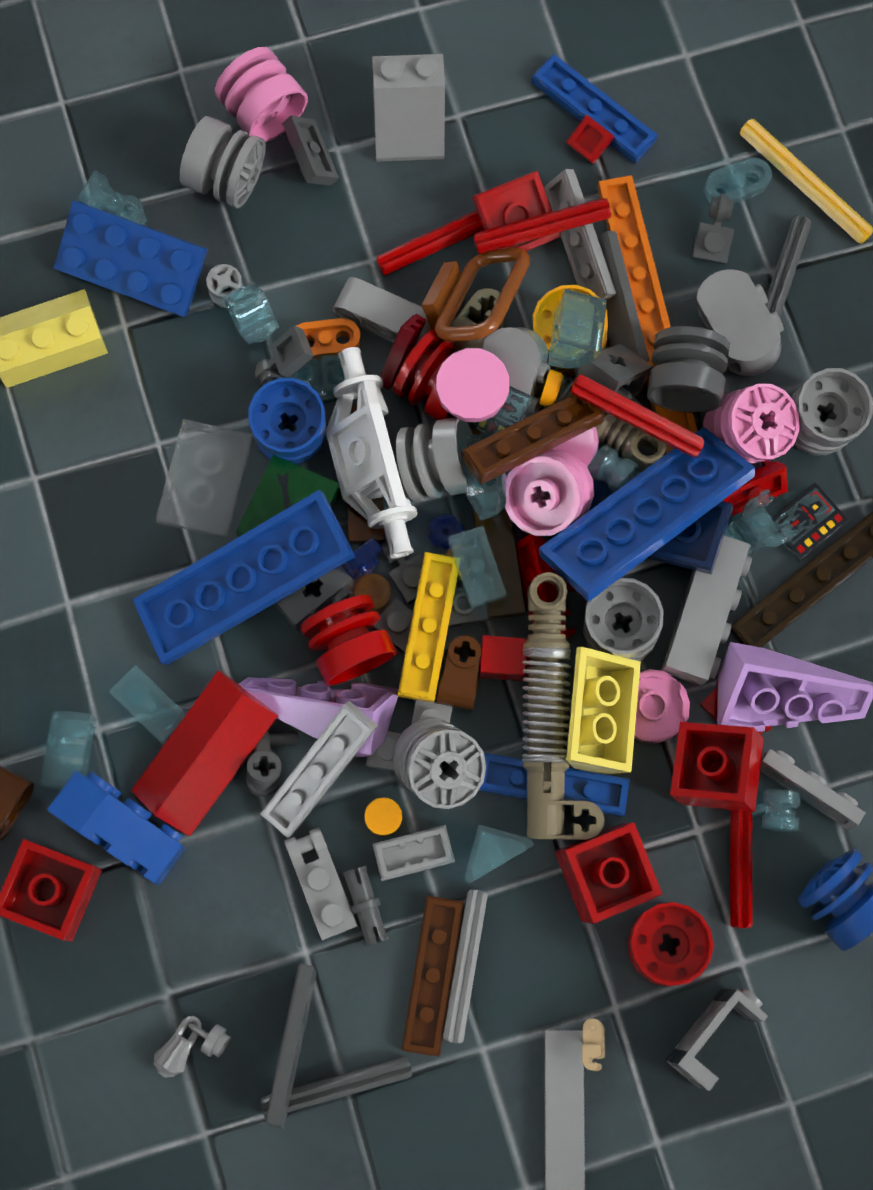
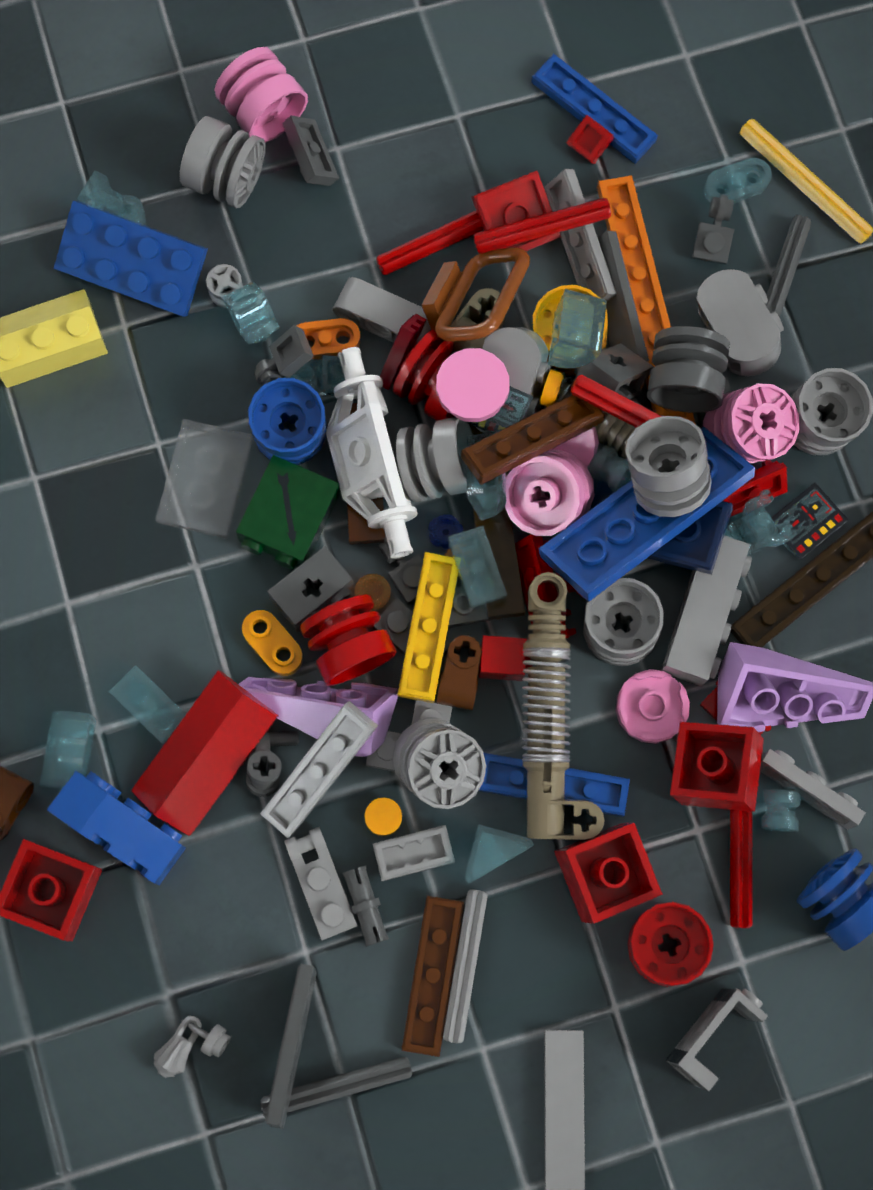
(243, 578): blue plate -> none
(271, 642): none -> light orange plate
(364, 560): clear blue plate -> none
(409, 107): light grey slope -> none
(593, 1044): tan piece -> none
(603, 712): light yellow slope -> none
(669, 466): none -> light grey wheel

